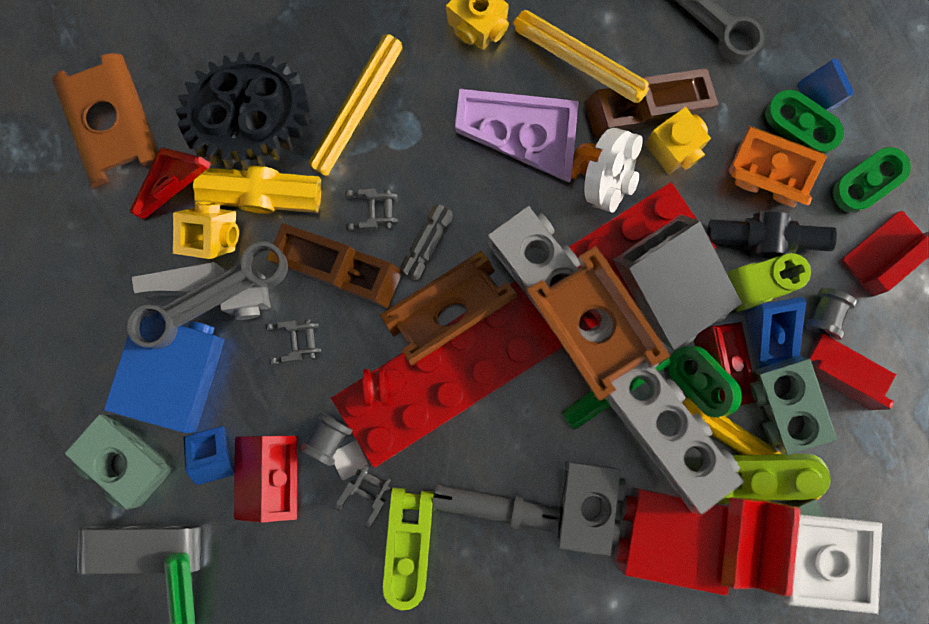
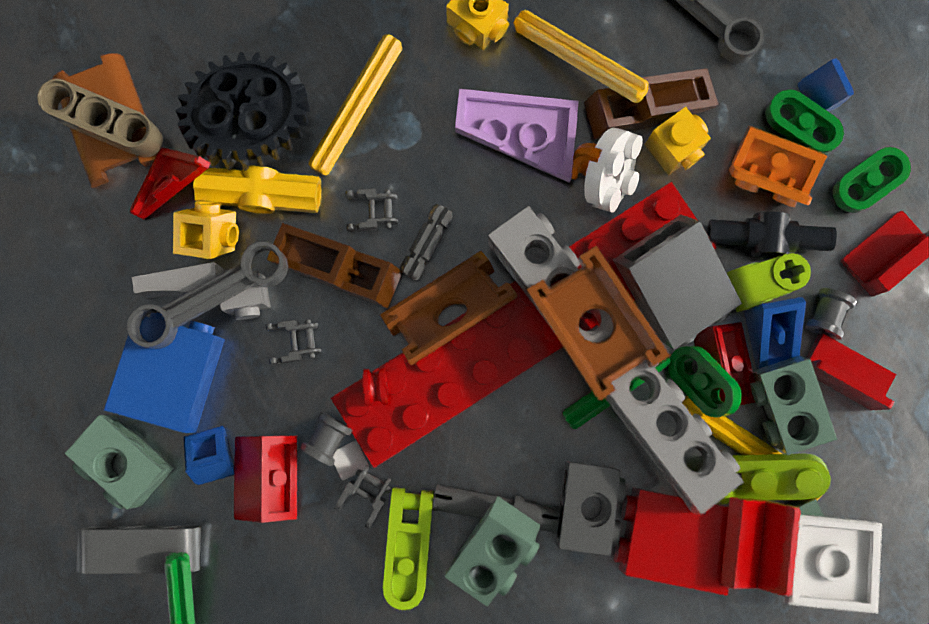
(85, 108): none -> dark tan beam
(490, 550): none -> sand green brick

